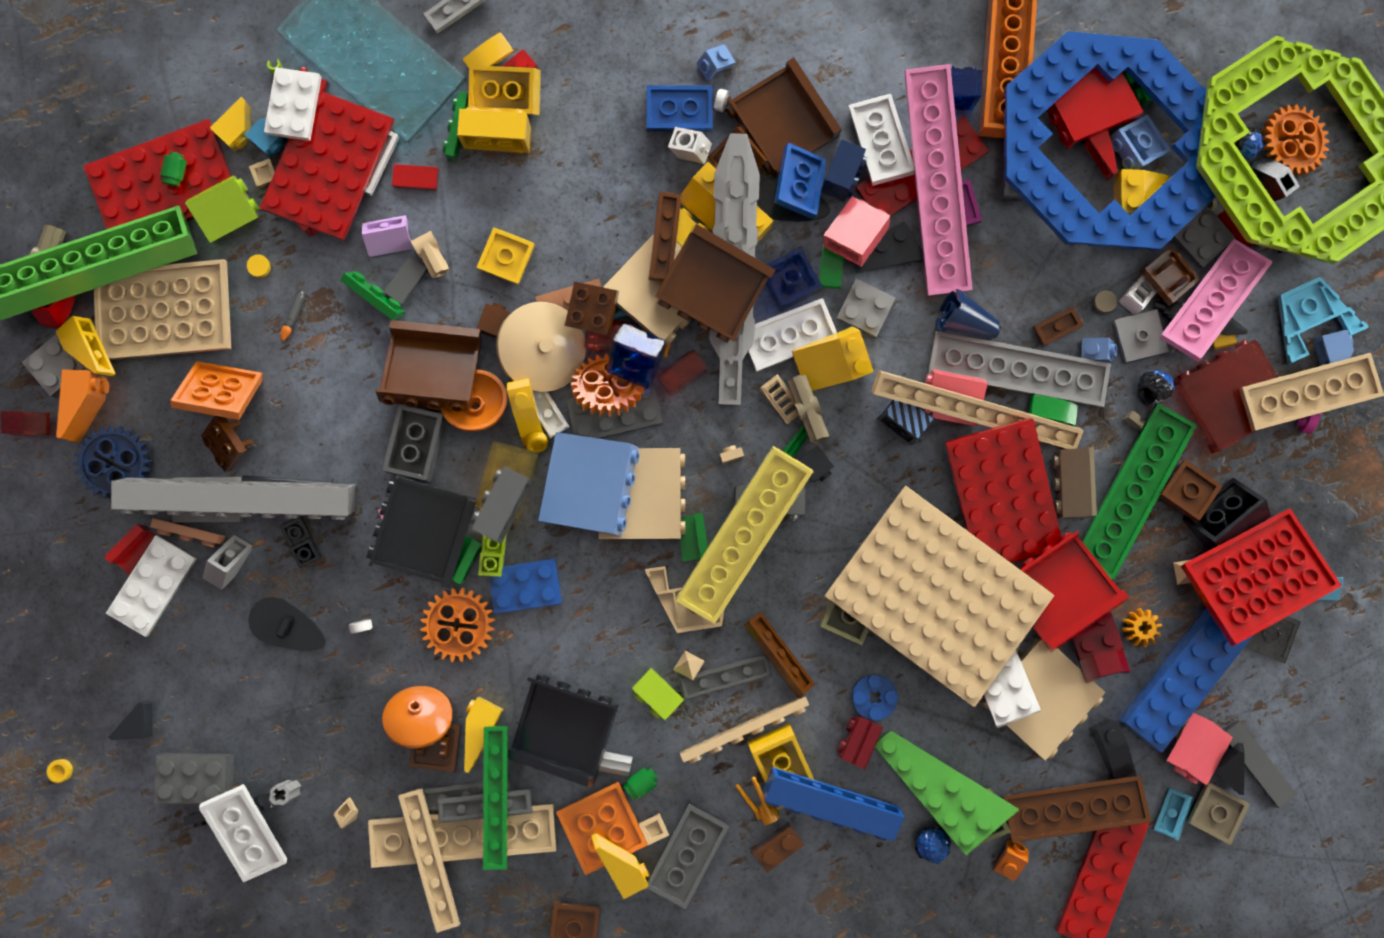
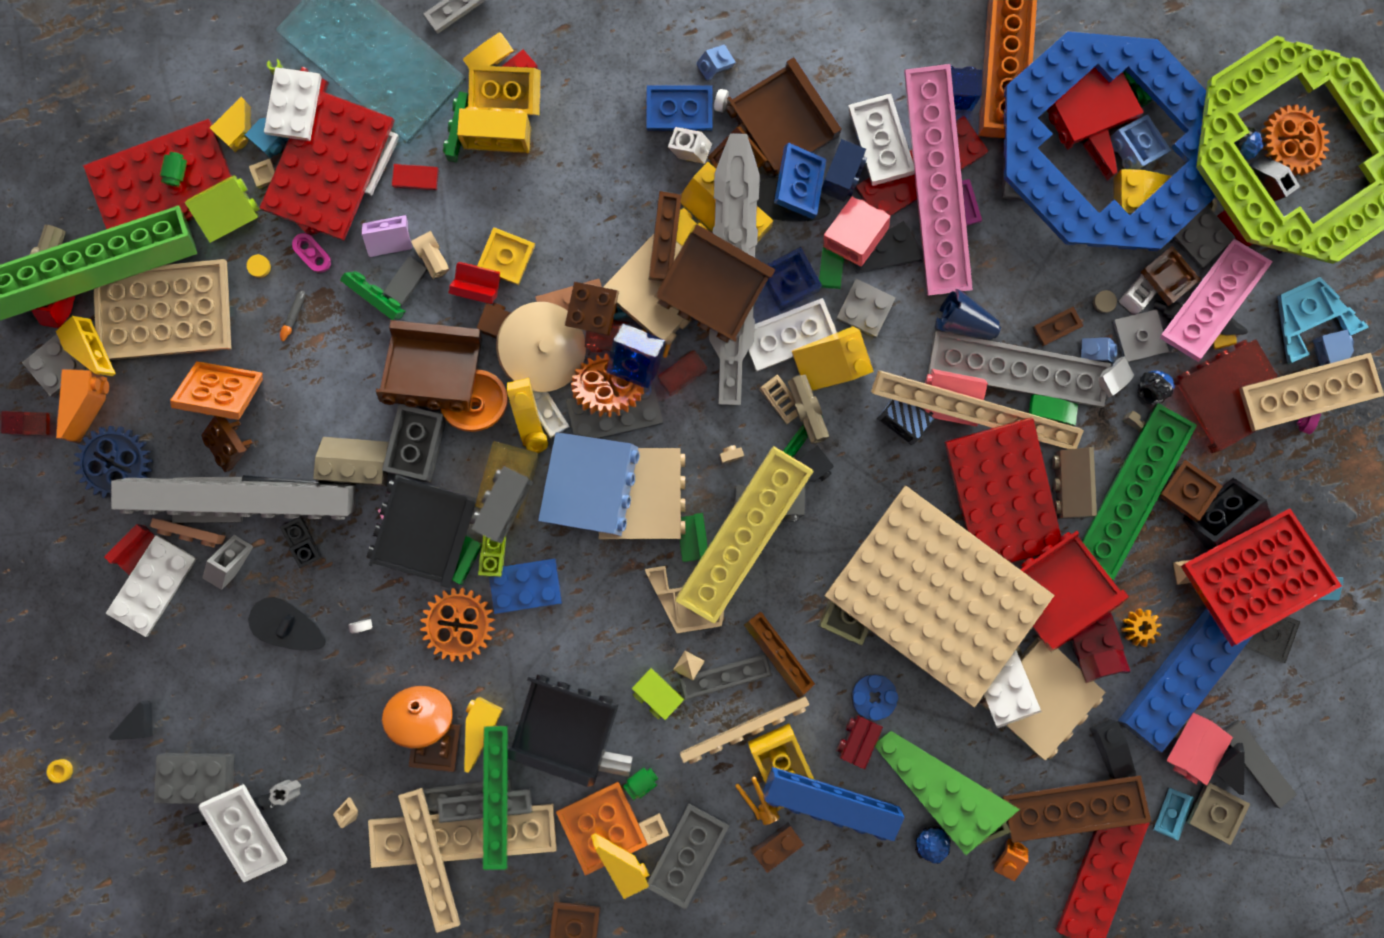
(312, 253): none -> dark pink plate
(351, 461): none -> dark tan slope
(475, 283): none -> red panel
(1116, 377): none -> light grey slope

